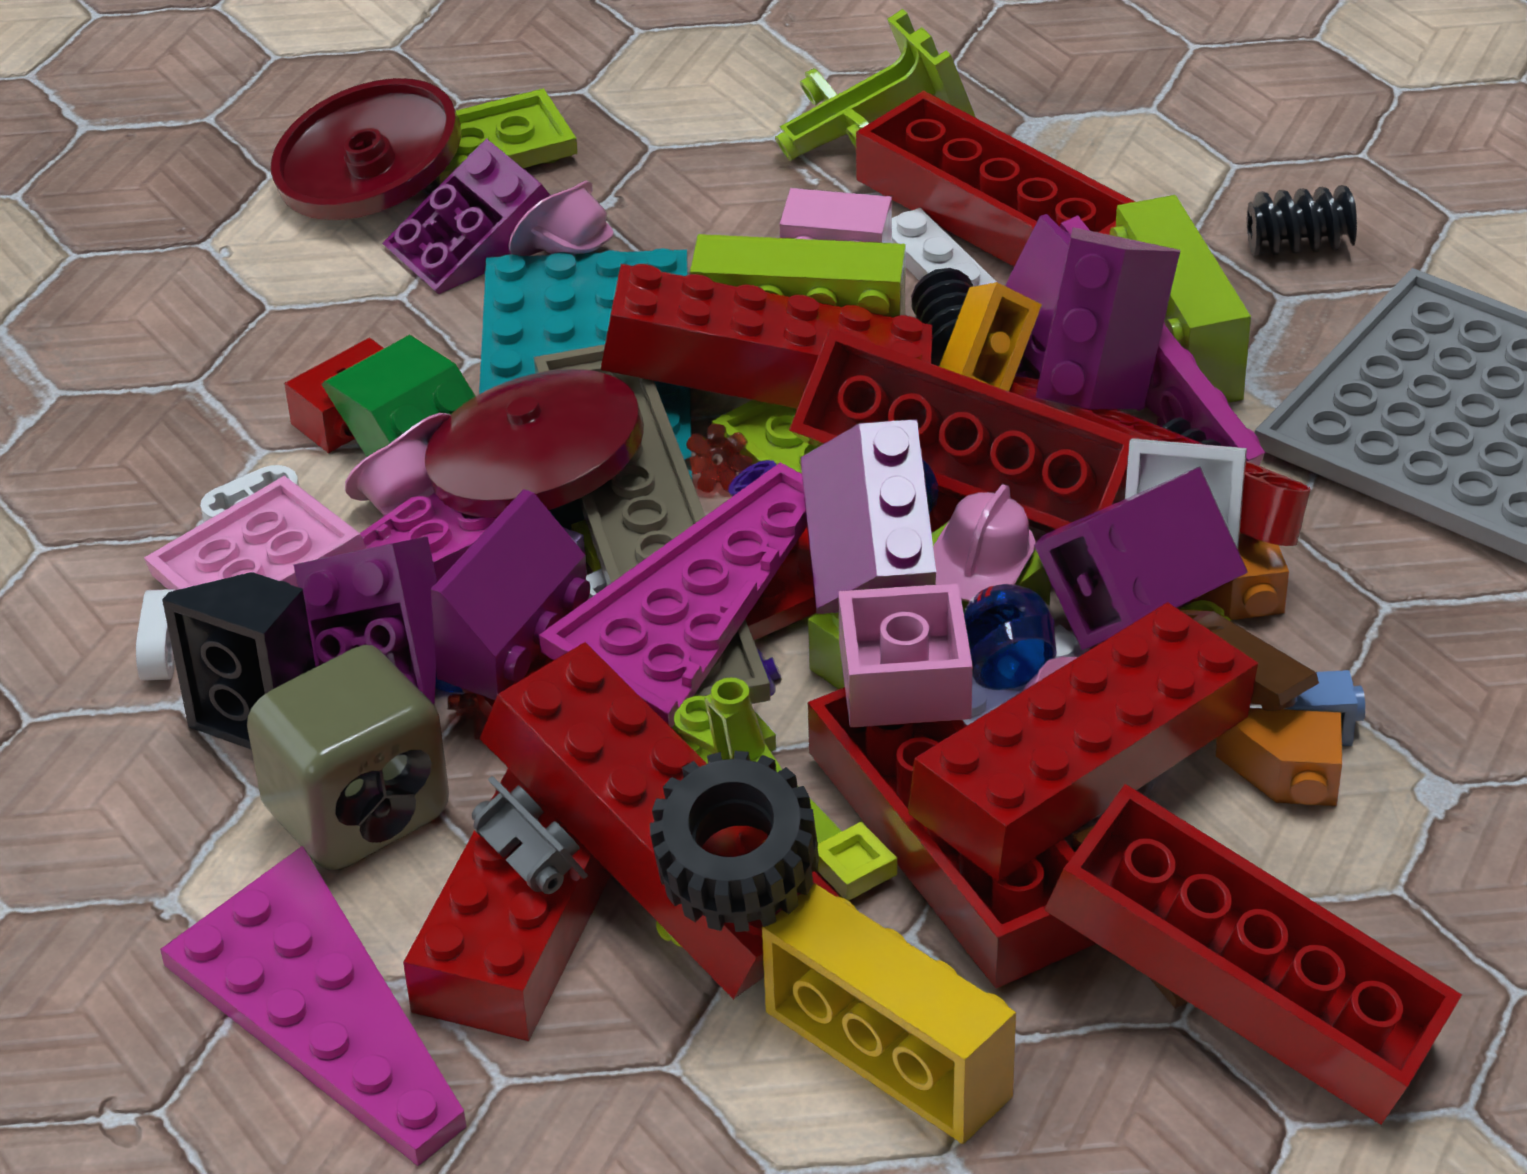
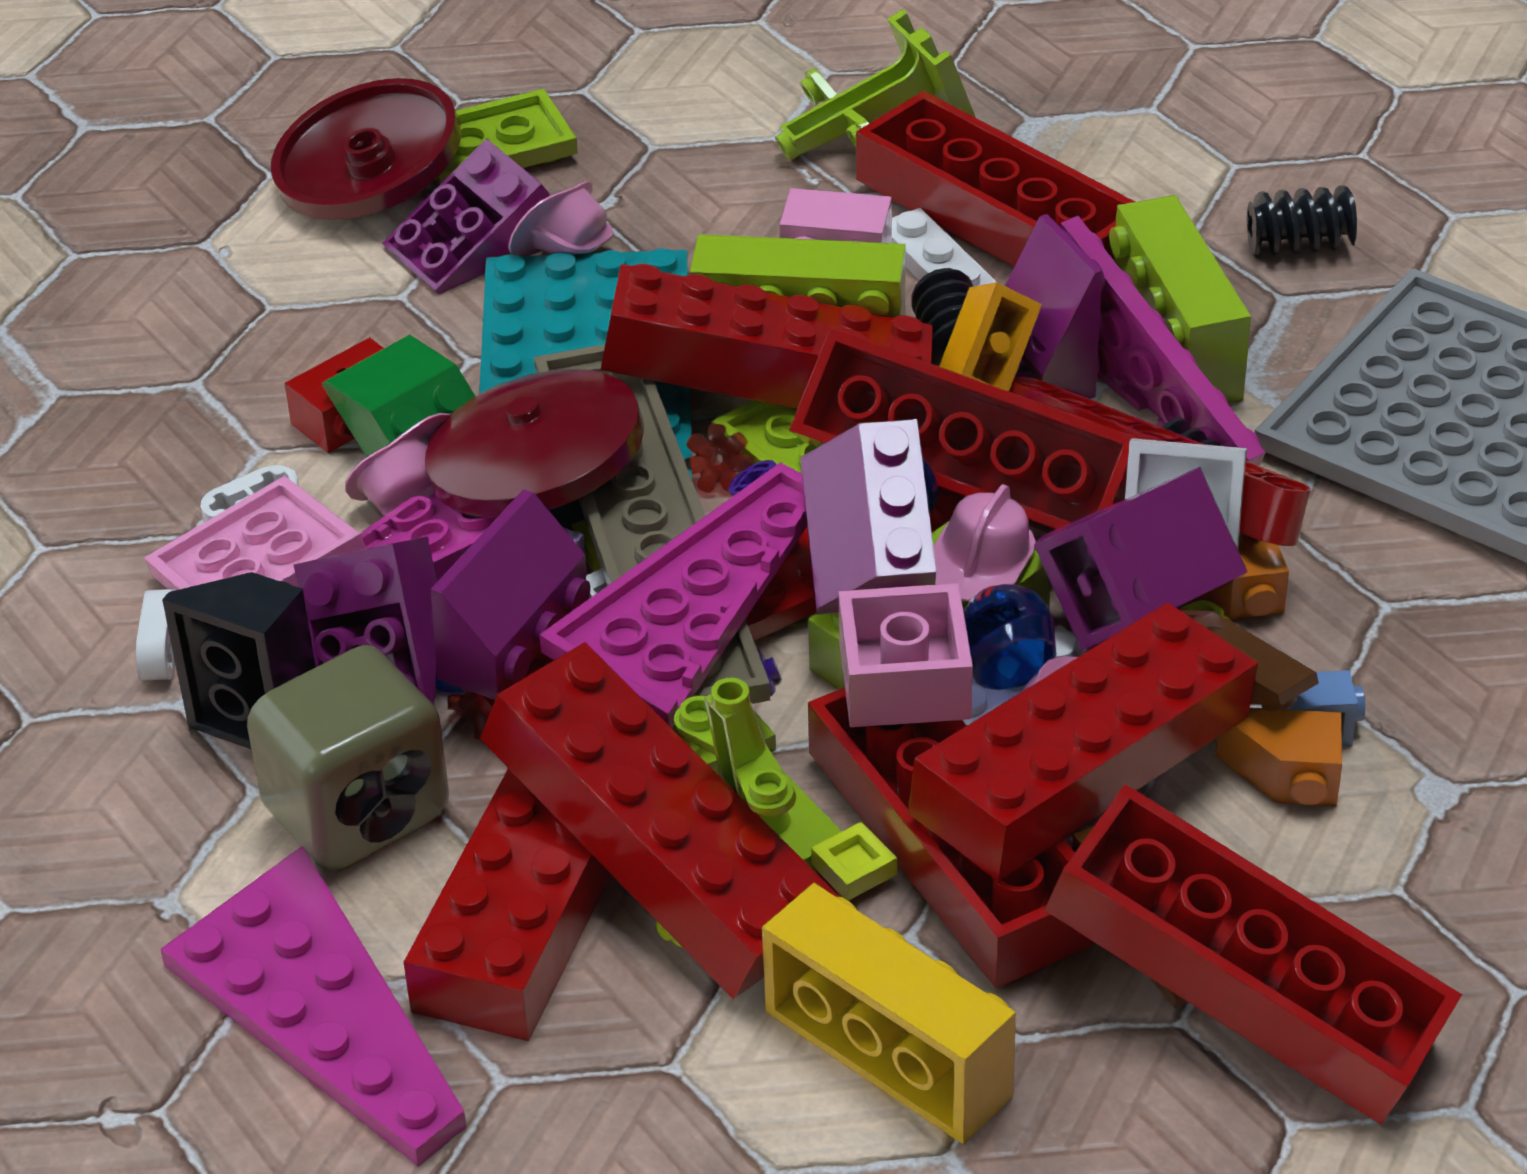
(543, 853): dark grey hinge -> none
(724, 797): black tyre -> none
(1107, 322): magenta slope -> none

